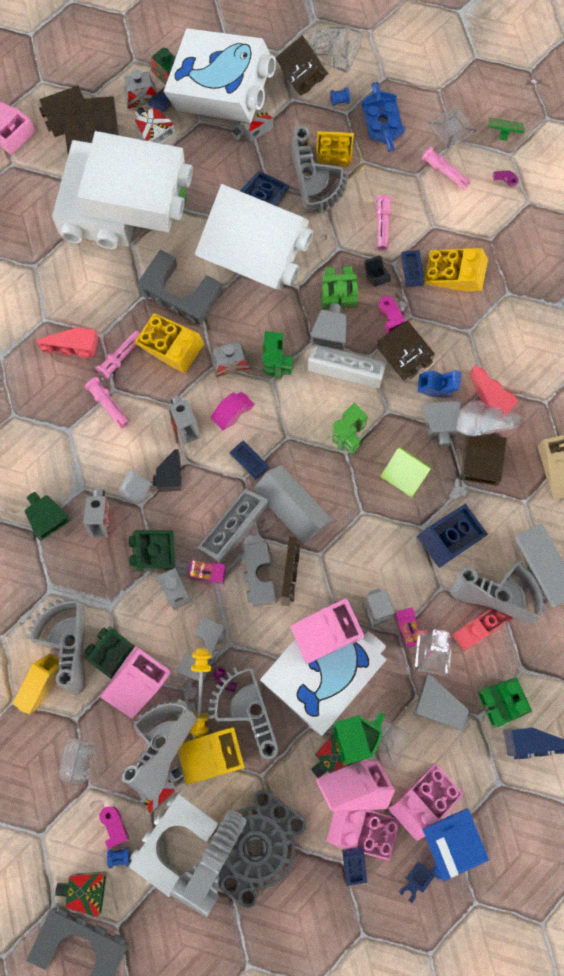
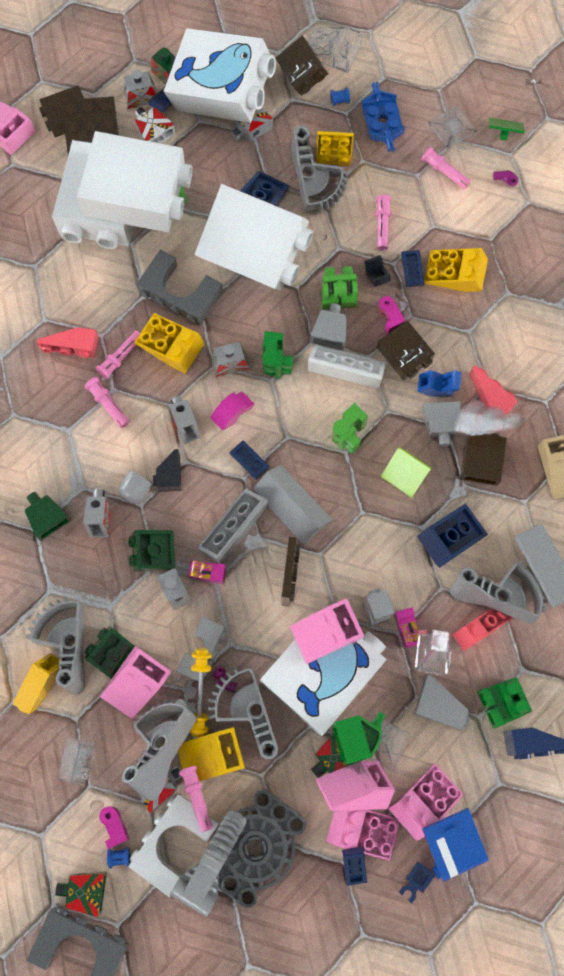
(194, 788): none -> bright pink pin
(255, 558): light grey arch -> none

